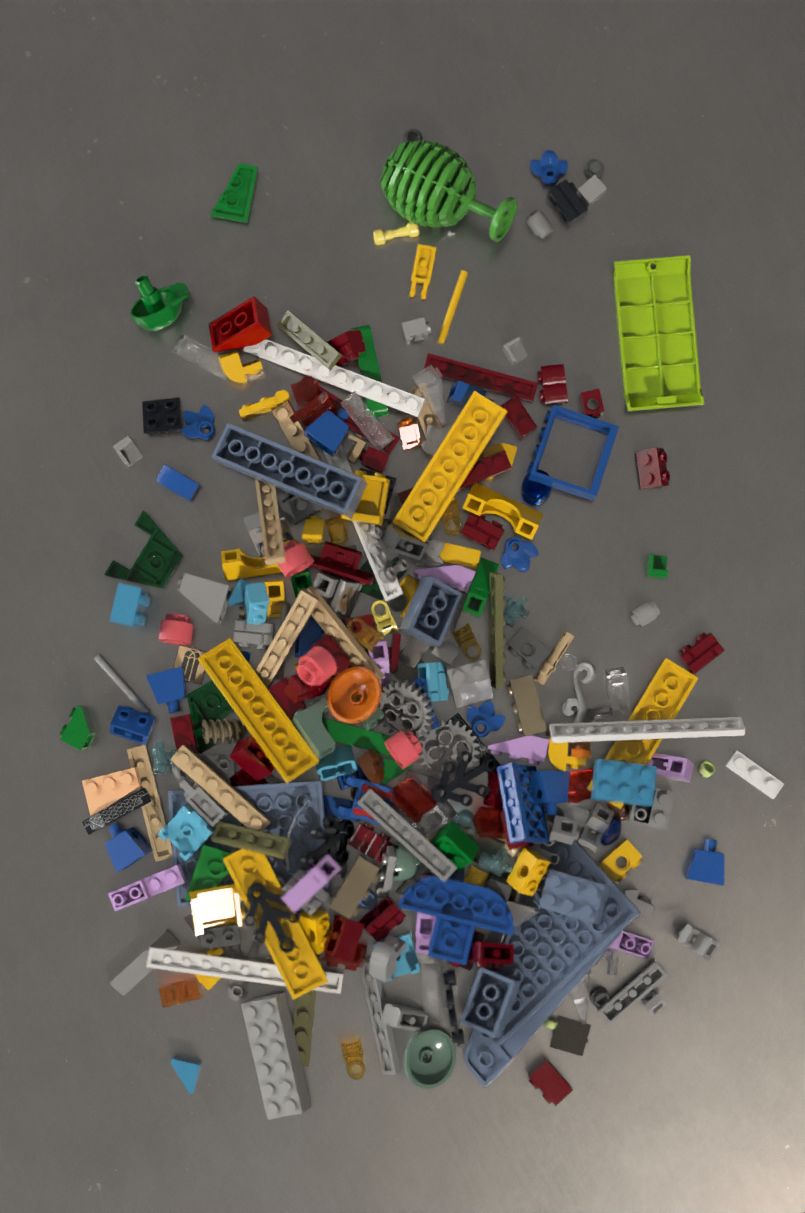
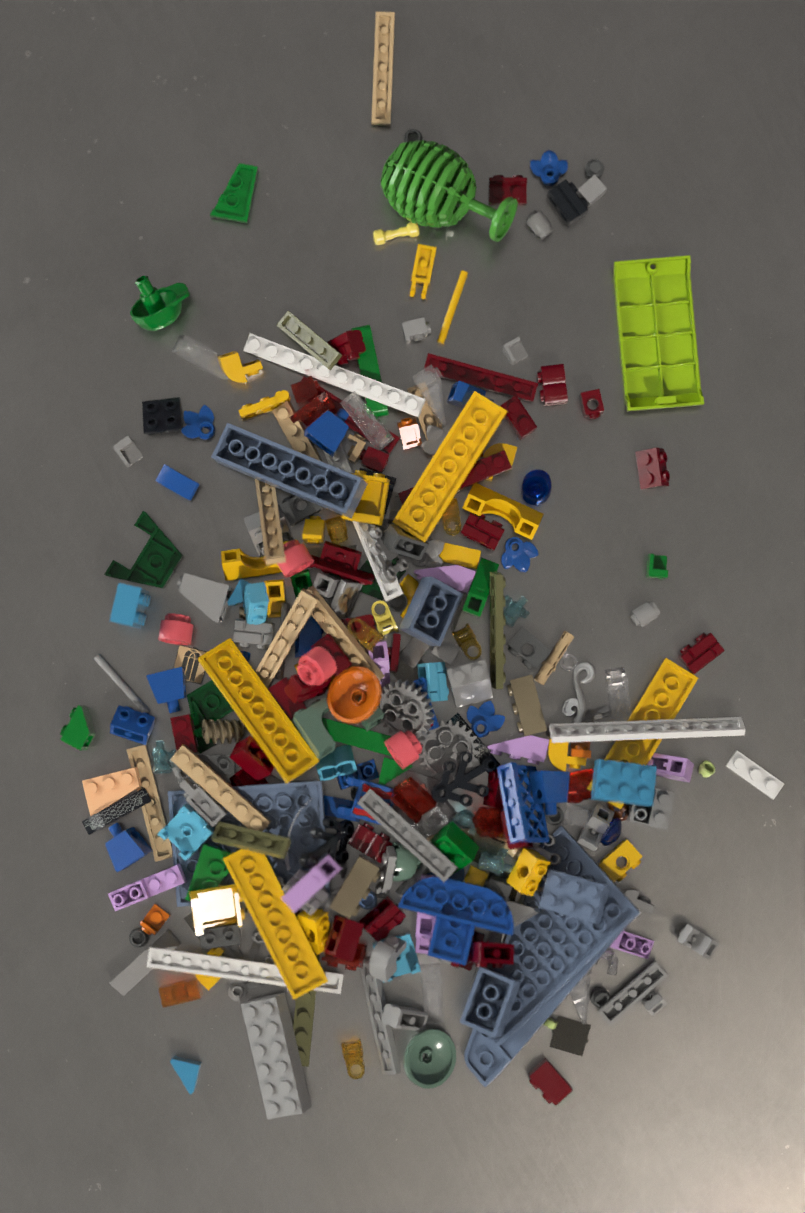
(138, 938): none -> dark grey plate
(154, 920): none -> orange bracket
(241, 326): red slope -> none
(269, 914): black plant -> none
(372, 766): reddish brown rock -> none
(383, 68): none -> tan plate
(458, 1035): black plant -> none
(503, 187): none -> dark red bracket
(564, 830): light grey brick -> none
(584, 421): blue window -> none
(706, 864): blue torso -> none

